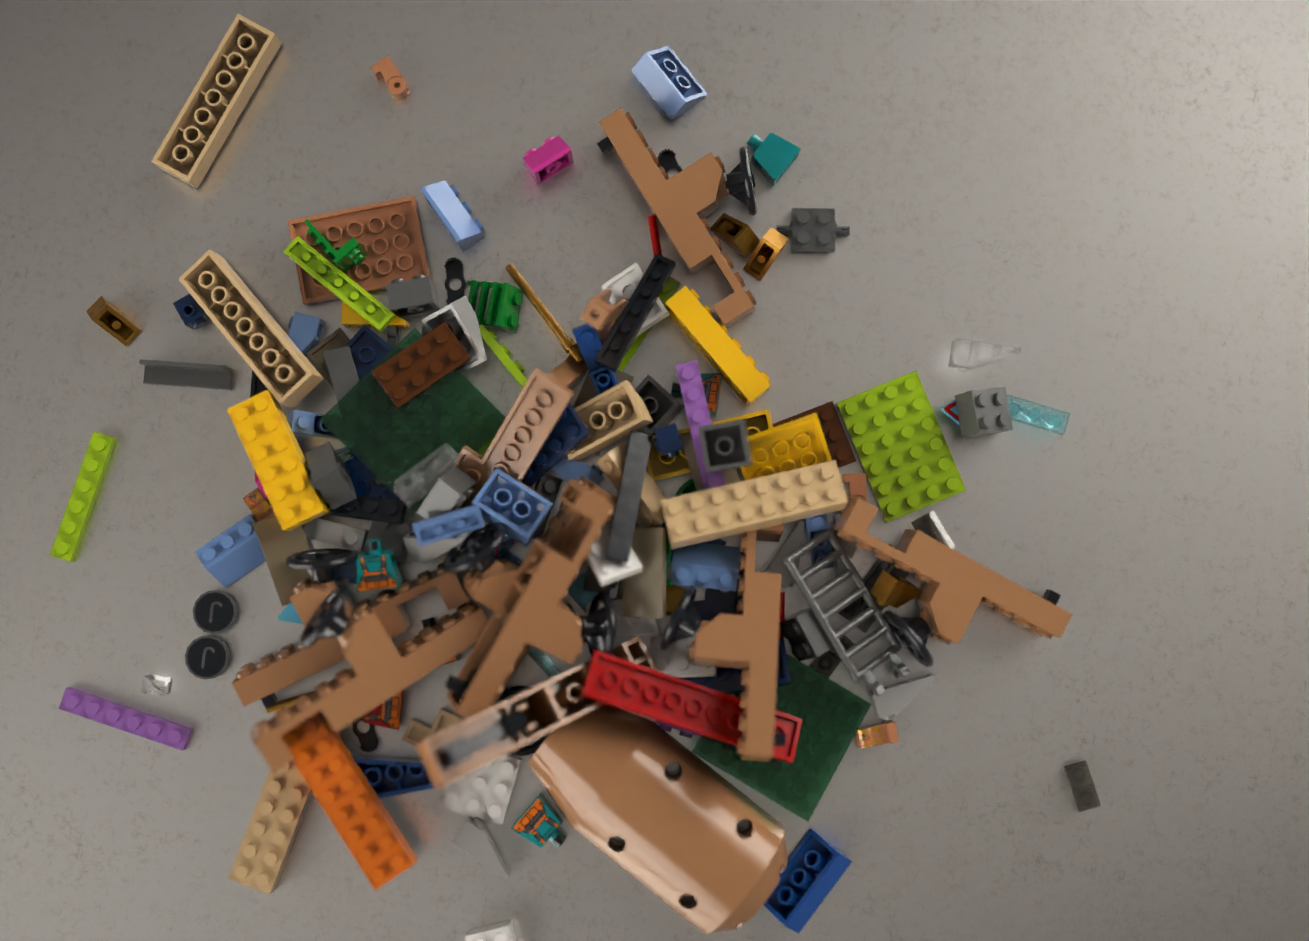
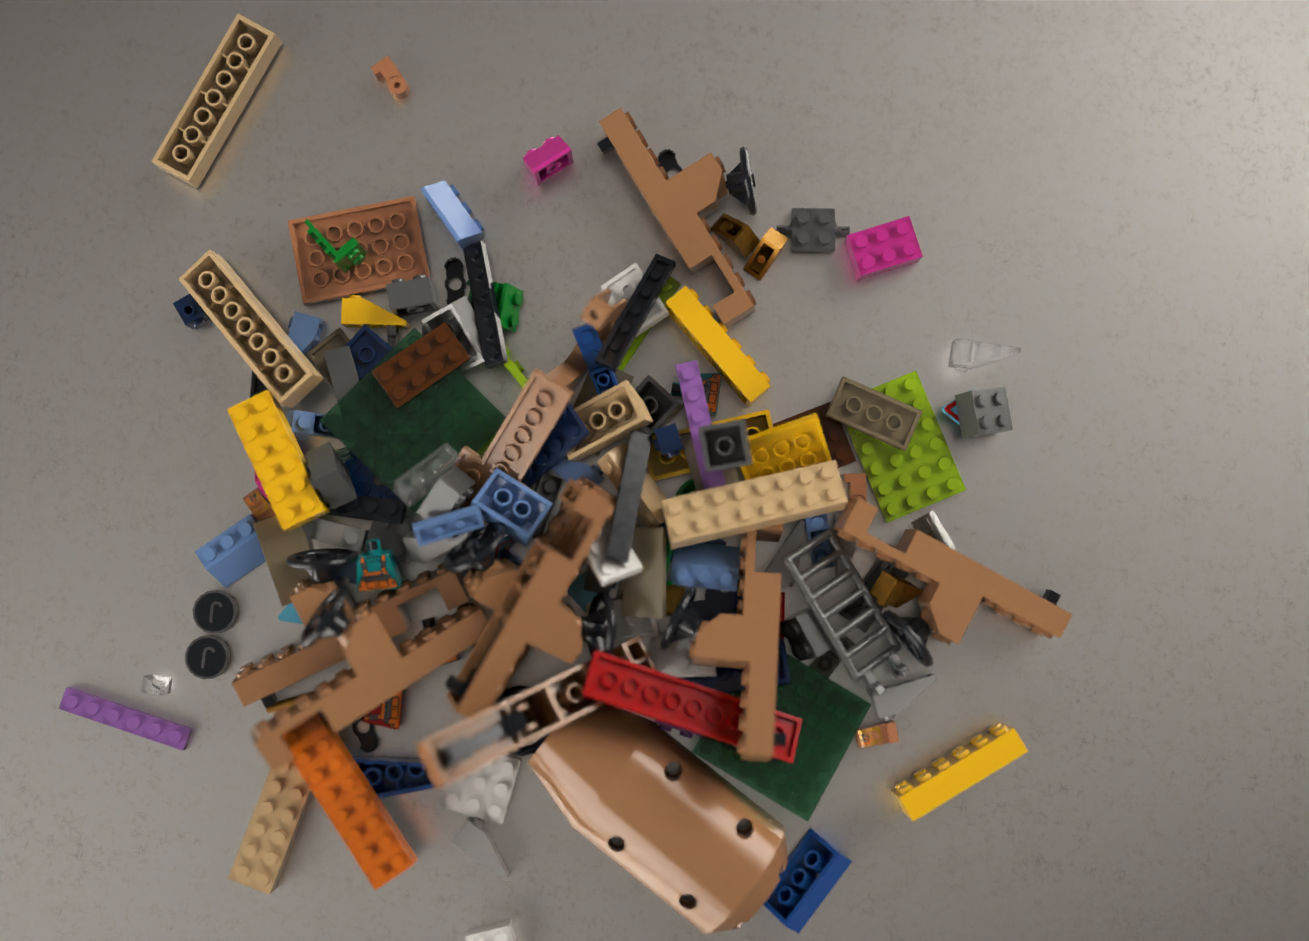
(83, 497): lime plate -> none
(113, 320): pearl gold slope -> none
(187, 375): dark grey panel -> none
(339, 284): lime plate -> none
(418, 732): tan plate -> none
(485, 305): none -> black plate
(540, 823): torso -> none
(543, 662): clear light blue axle -> none
(567, 343): pearl gold bar -> none
(654, 235): red piece -> none
(668, 81): medium blue slope -> none
(772, 156): teal torso -> none
(873, 413): none -> dark tan tile
(883, 248): none -> dark pink brick
(959, 770): none -> yellow brick
(1038, 415): clear light blue plate -> none
(1082, 786): clear smoke slope -> none

